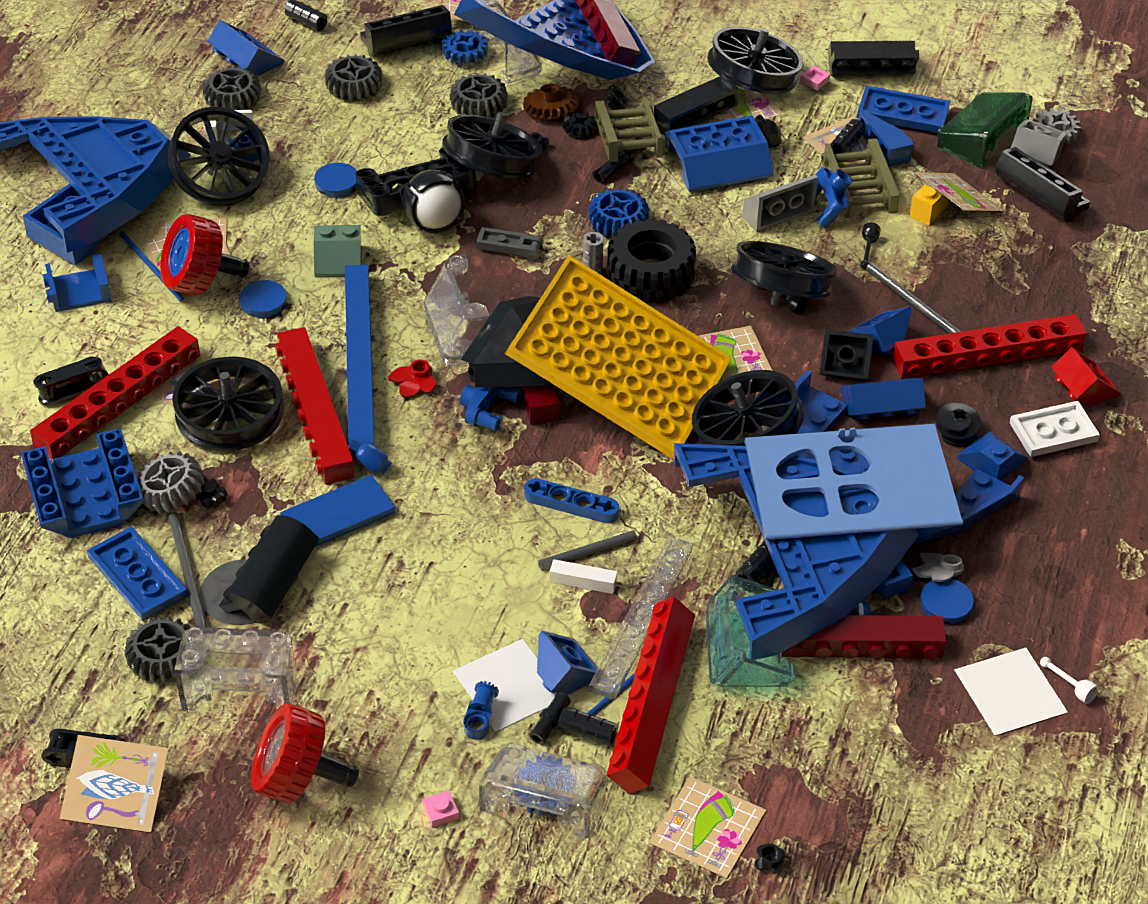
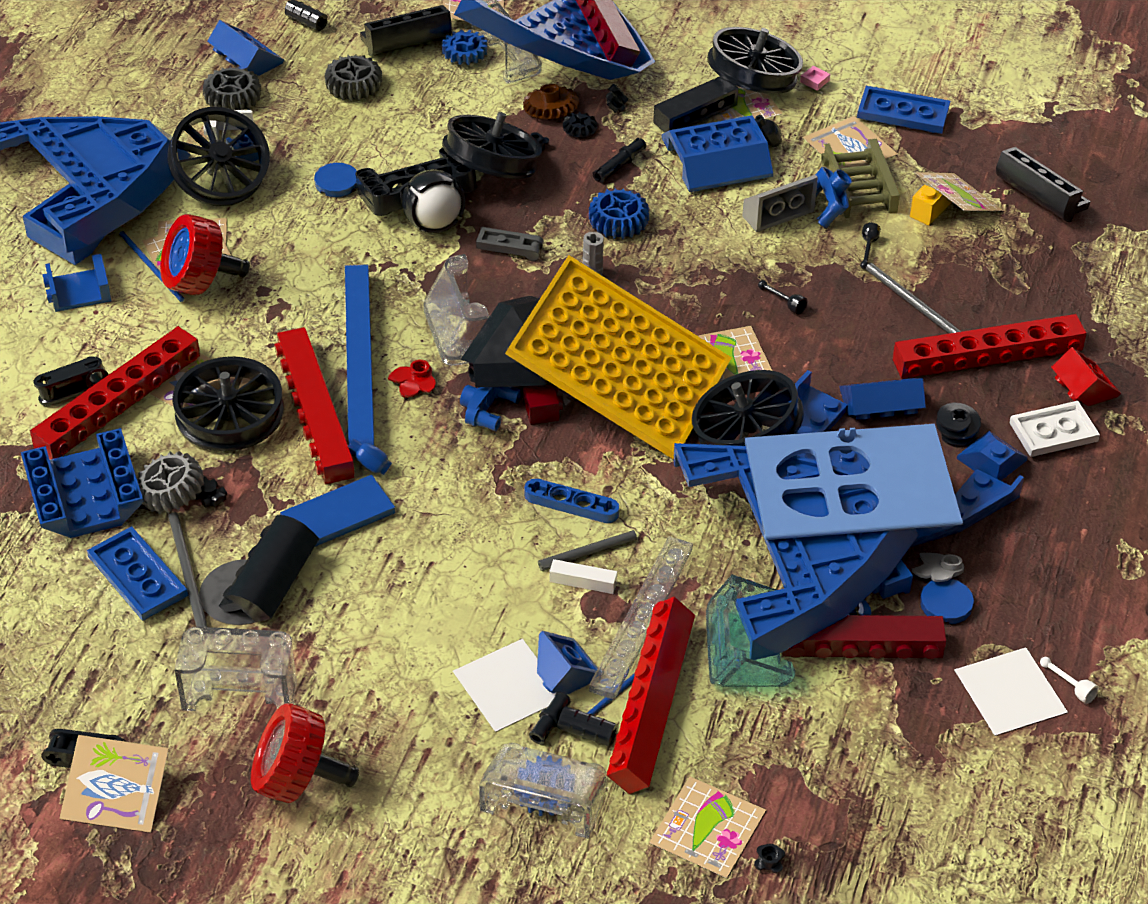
(155, 648): dark grey gear -> none
(263, 298): blue tile -> none
(335, 248): sand green slope -> none
(440, 809): bright pink plate -> none
(478, 95): dark grey gear -> none
(480, 709): blue connector -> none
(611, 137): olive fence -> none
(651, 241): black tyre -> none
(756, 565): black axle -> none
(783, 270): black wheel -> none
(846, 355): black slope -> none
(848, 137): black axle -> none
(872, 57): black brick -> none
(886, 329): blue slope -> none
(893, 142): blue slope -> none
(982, 123): clear green windscreen -> none
(1039, 141): light grey brick -> none
(1061, 121): light grey gear -> none

